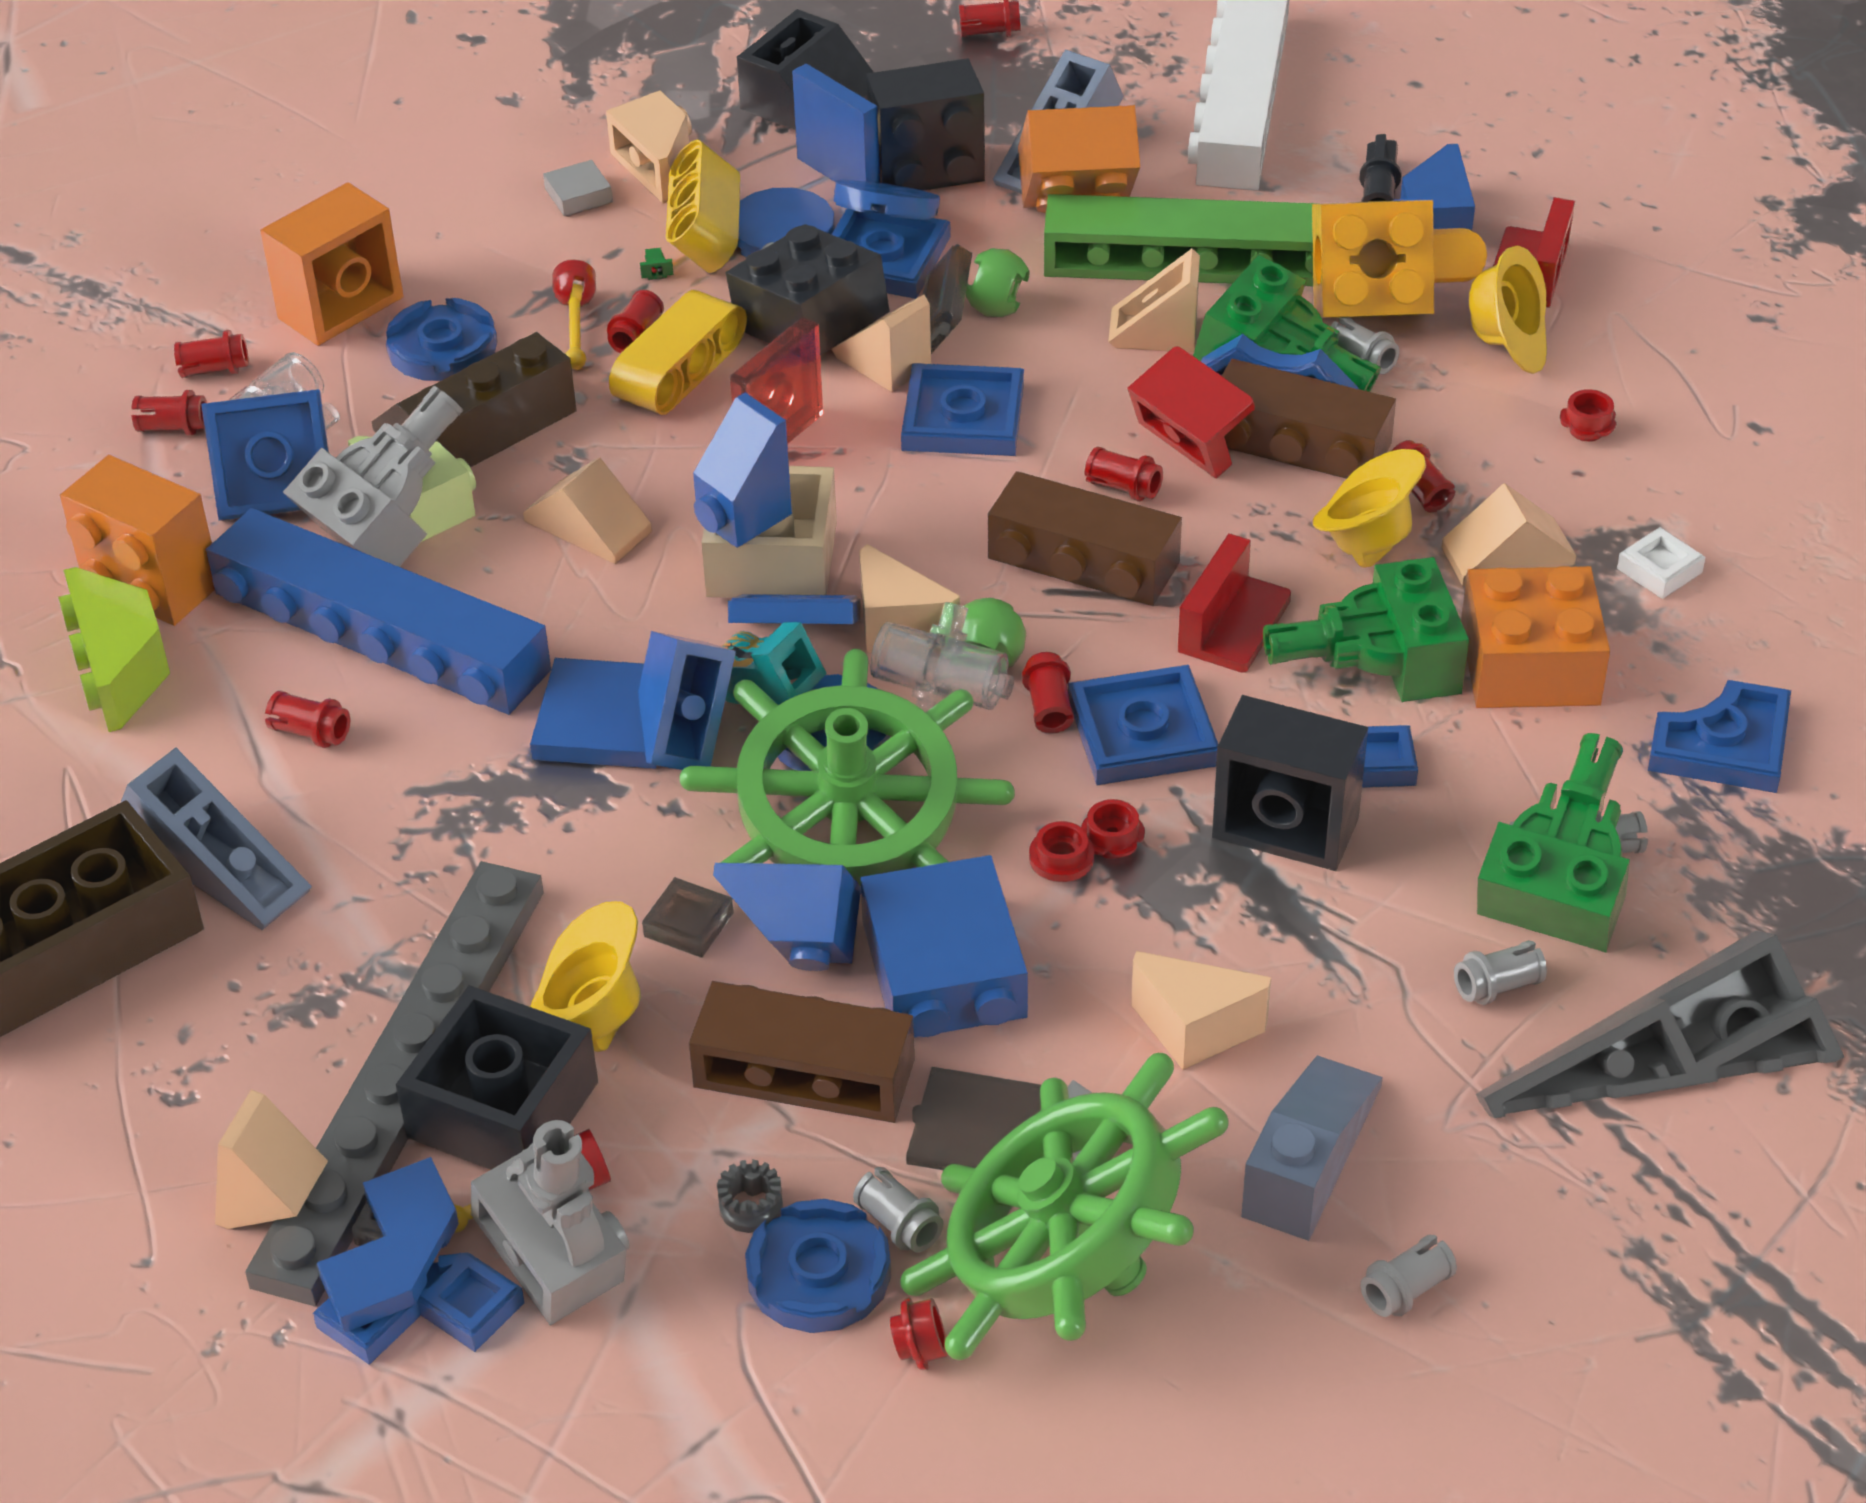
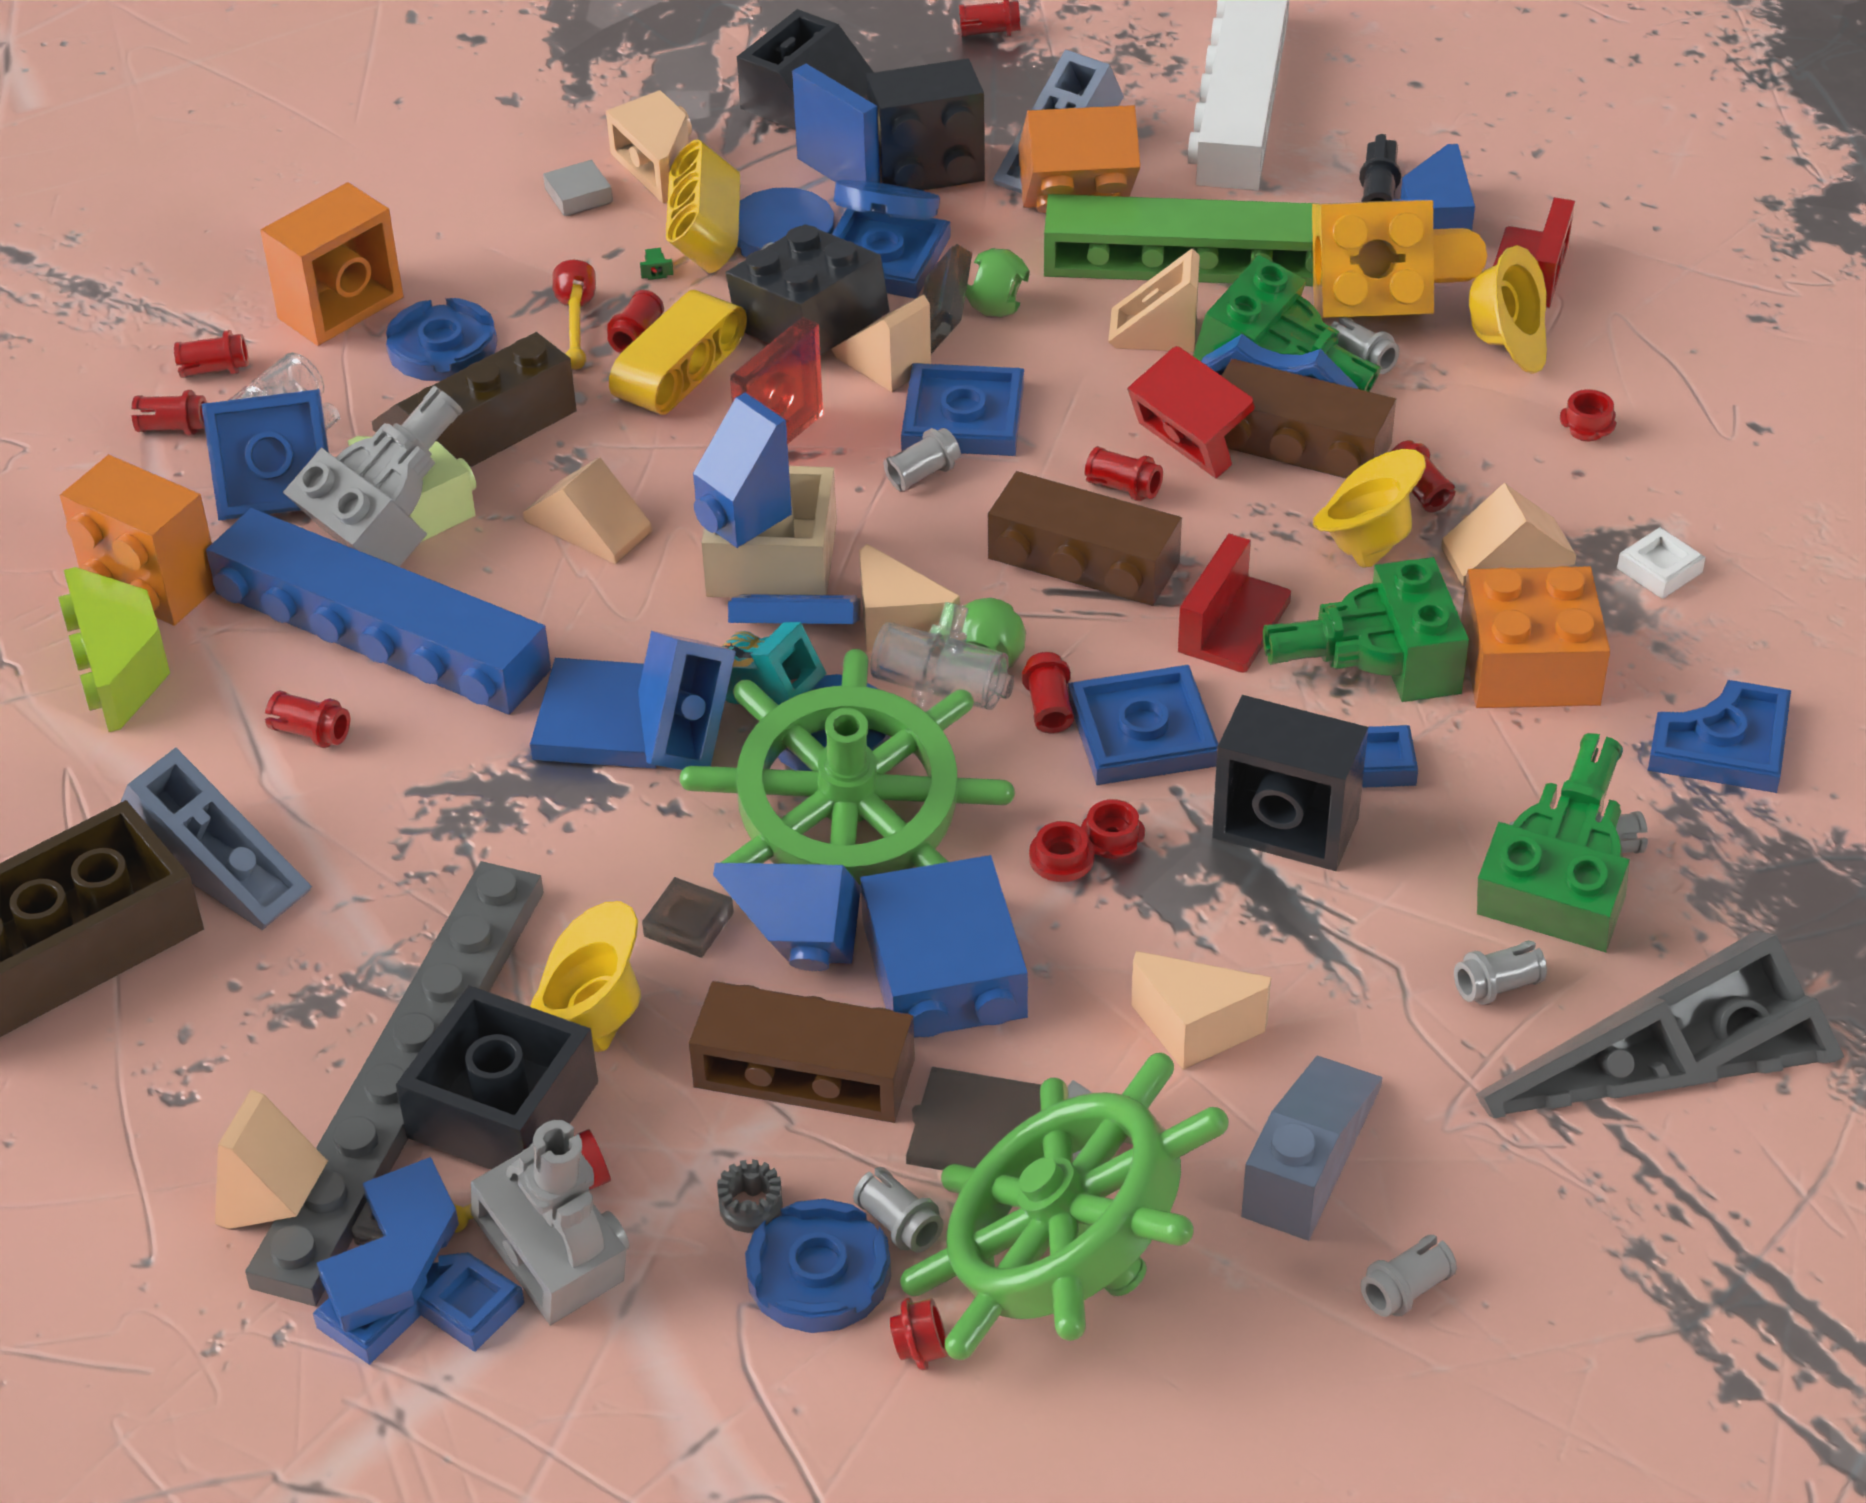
(925, 457): none -> light grey pin

